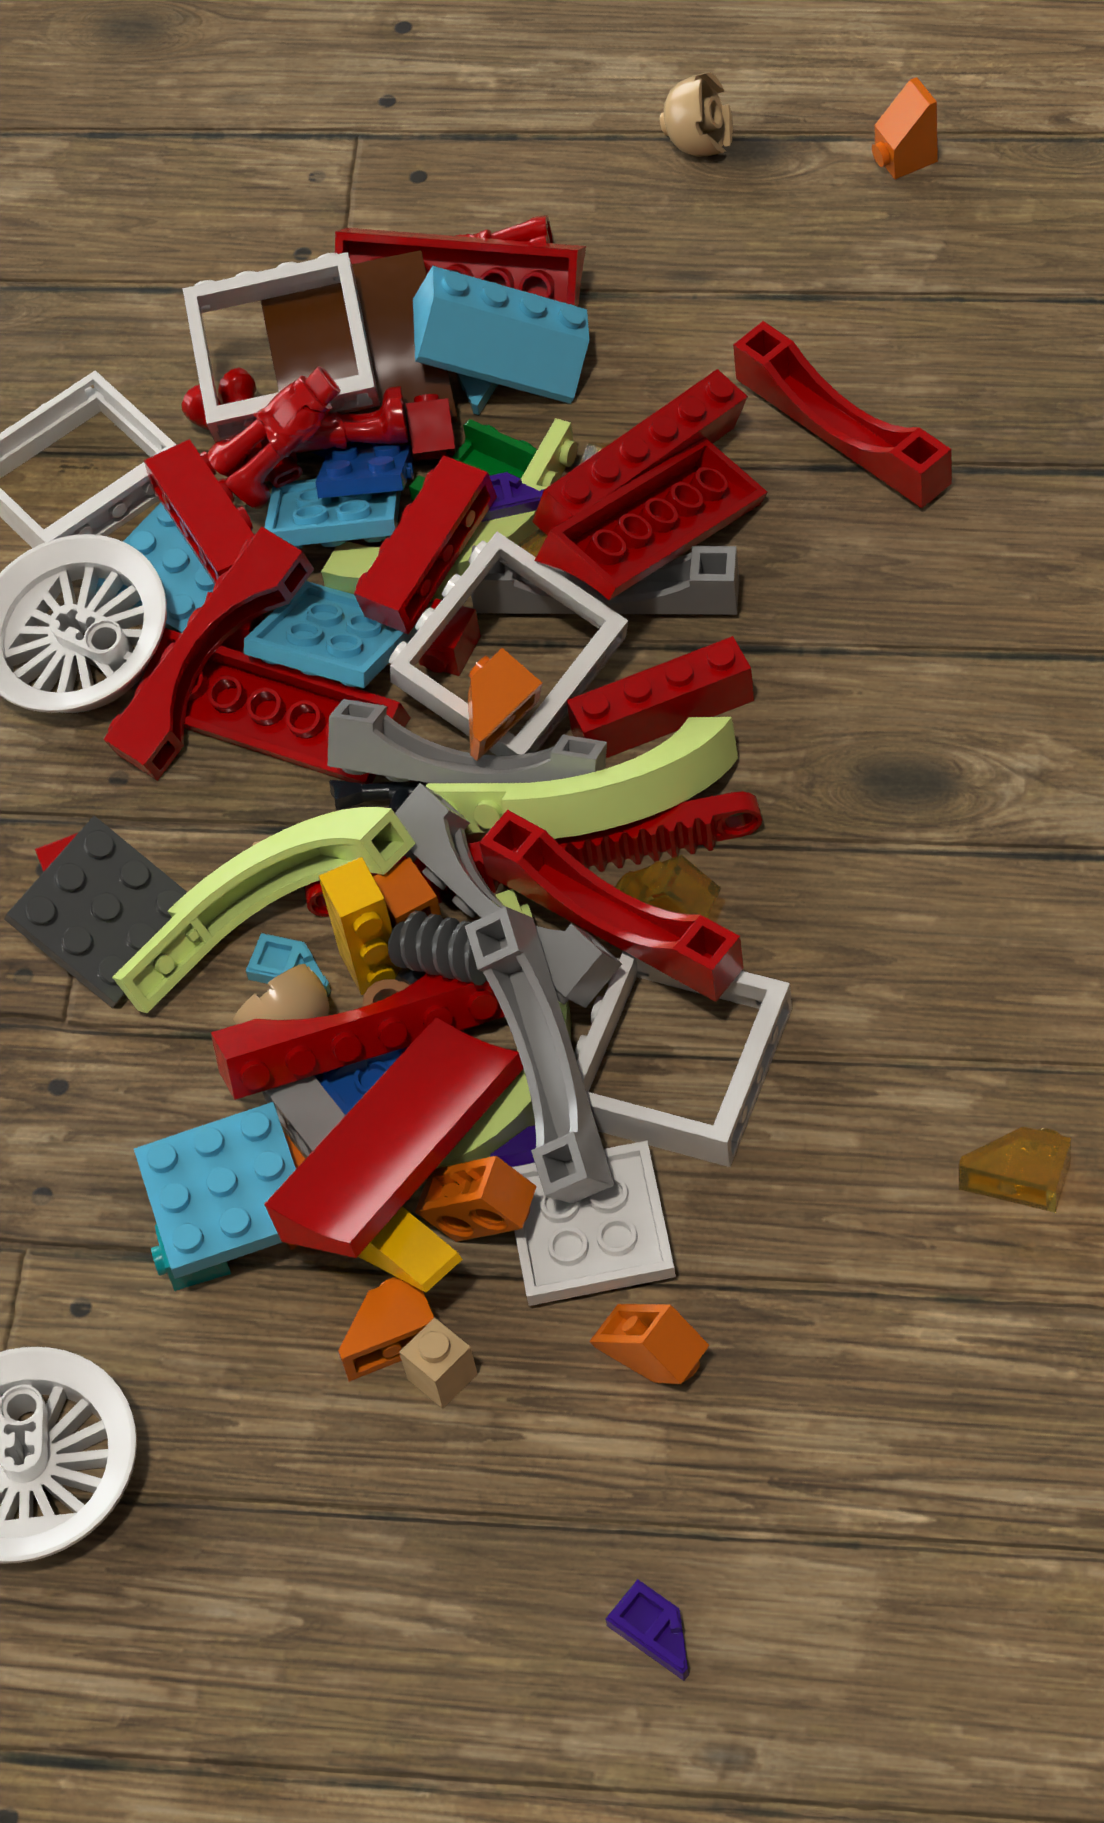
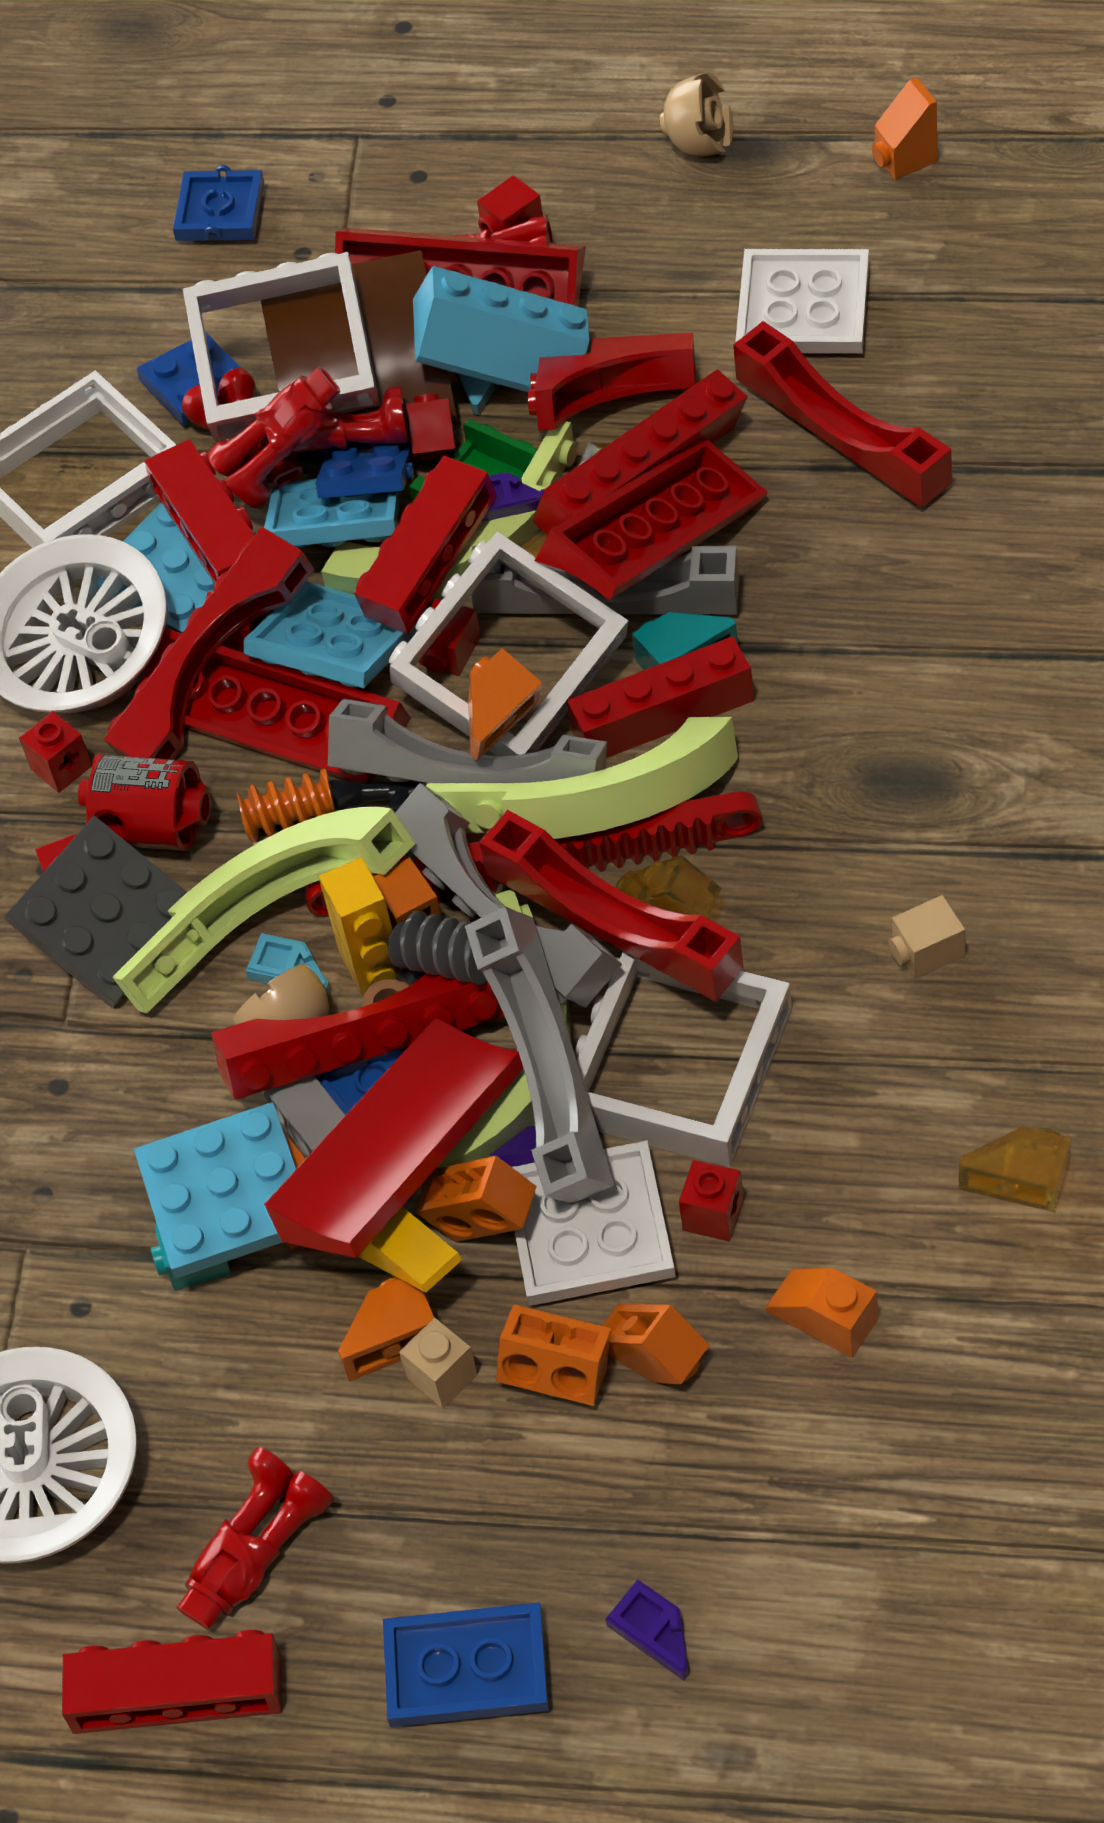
(46, 746): none -> red brick
(147, 800): none -> red cylinder
(171, 1682): none -> red brick
(176, 372): none -> blue plate
(218, 205): none -> blue plate
(234, 1560): none -> red piece
(285, 806): none -> orange piece
(465, 1664): none -> blue plate
(508, 205): none -> red brick
(553, 1354): none -> orange brick
(611, 371): none -> red arch
(677, 635): none -> teal slope
(711, 1200): none -> red brick
(806, 296): none -> white plate
(827, 1307): none -> orange slope
(927, 937): none -> tan brick

